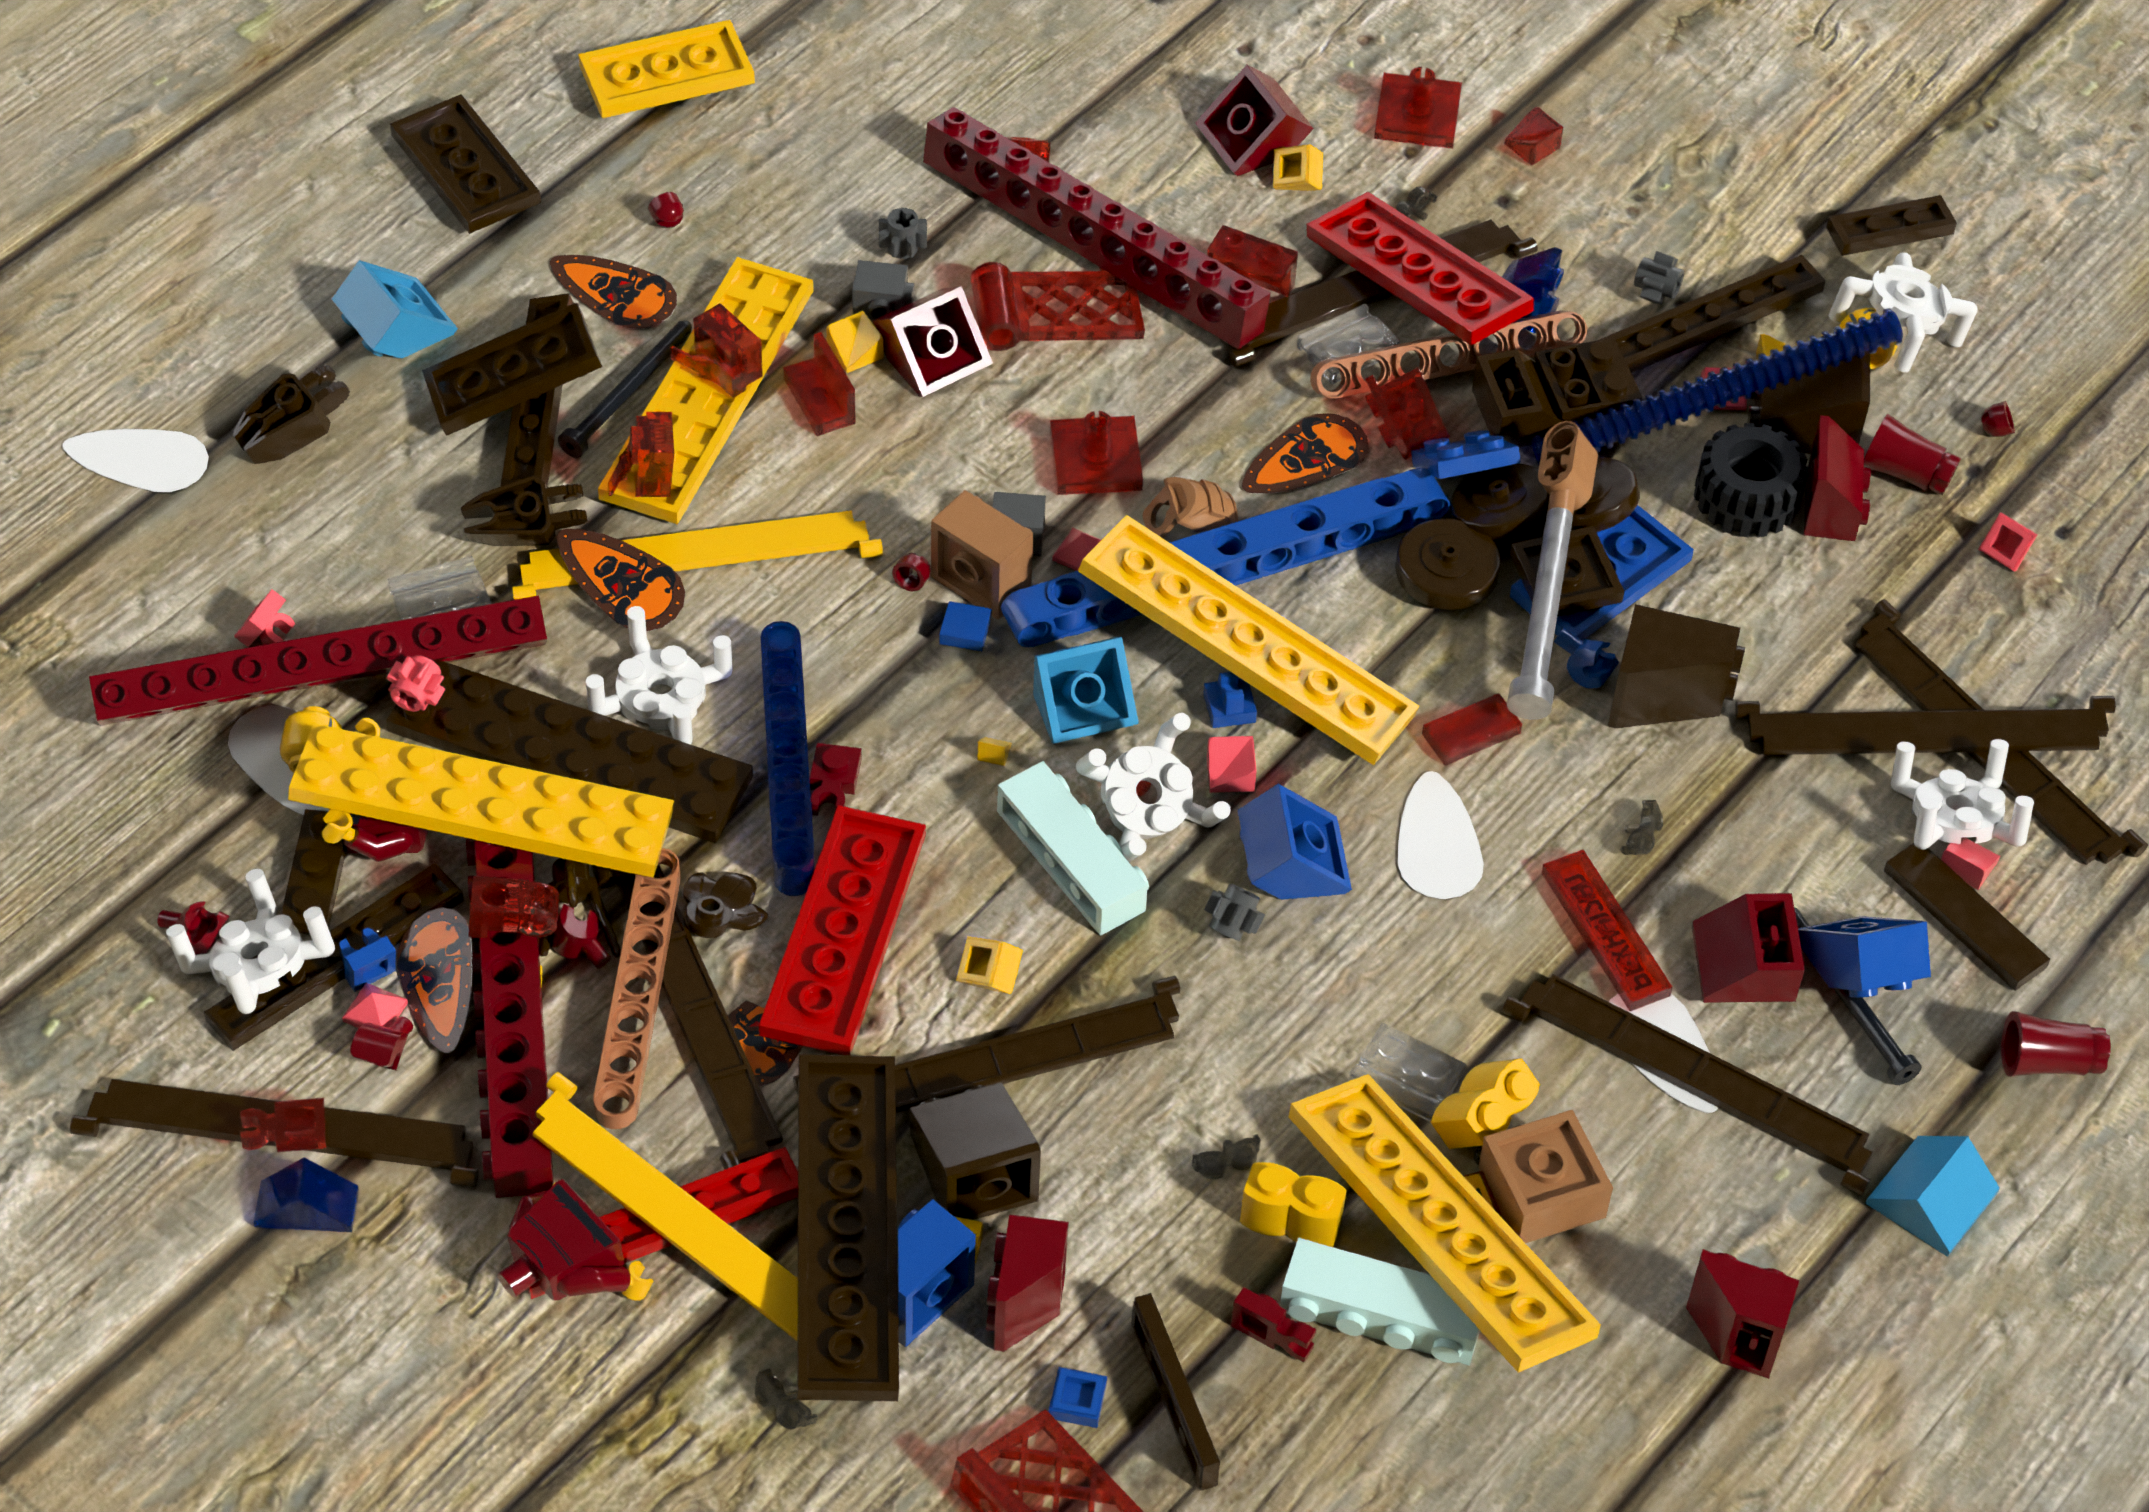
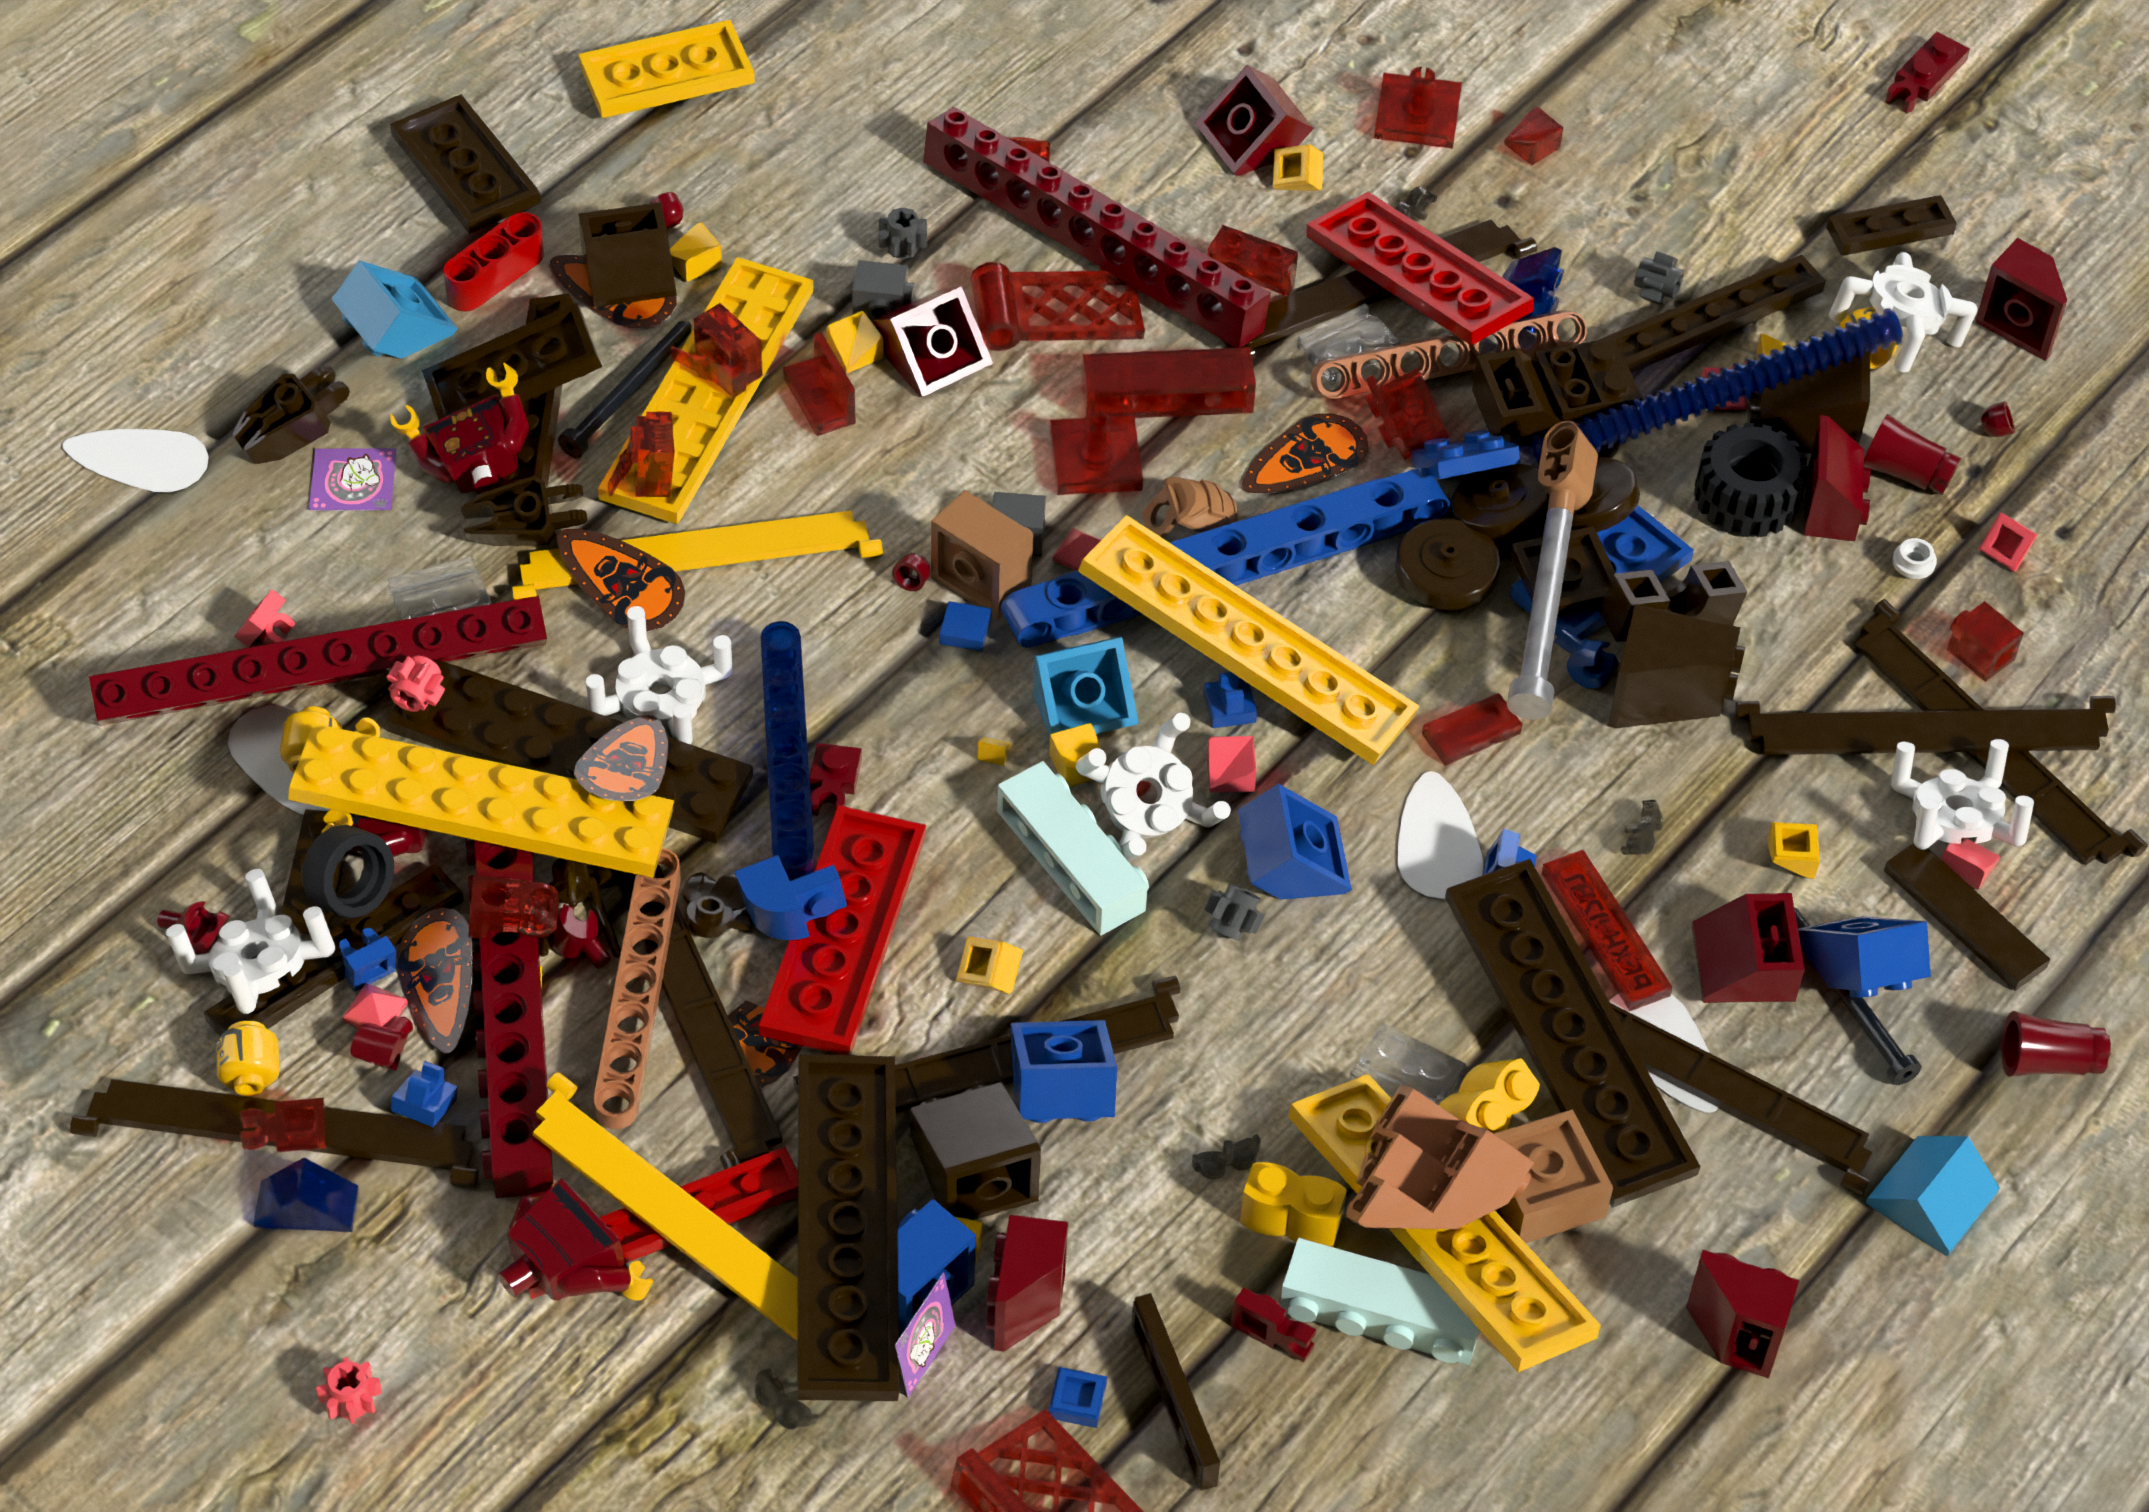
(247, 1057): none -> yellow head
(322, 862): none -> black tyre
(349, 1390): none -> coral gear
(352, 479): none -> sticker
(425, 1095): none -> blue tile
(474, 443): none -> dark red torso
(493, 261): none -> red beam
(626, 761): none -> sticker
(627, 254): none -> dark brown slope
(696, 253): none -> yellow slope
(784, 906): none -> blue brick
(925, 1335): none -> sticker
(1063, 1070): none -> blue slope
(1069, 747): none -> yellow slope
(1169, 383): none -> clear red brick
(1434, 1169): none -> nougat brick
(1506, 852): none -> tile
(1571, 1029): none -> dark brown plate
(1706, 593): none -> dark brown arch
(1795, 847): none -> yellow slope
(1914, 558): none -> white plate
(1927, 70): none -> dark red plate
(1984, 640): none -> clear red brick
(2024, 299): none -> dark red slope

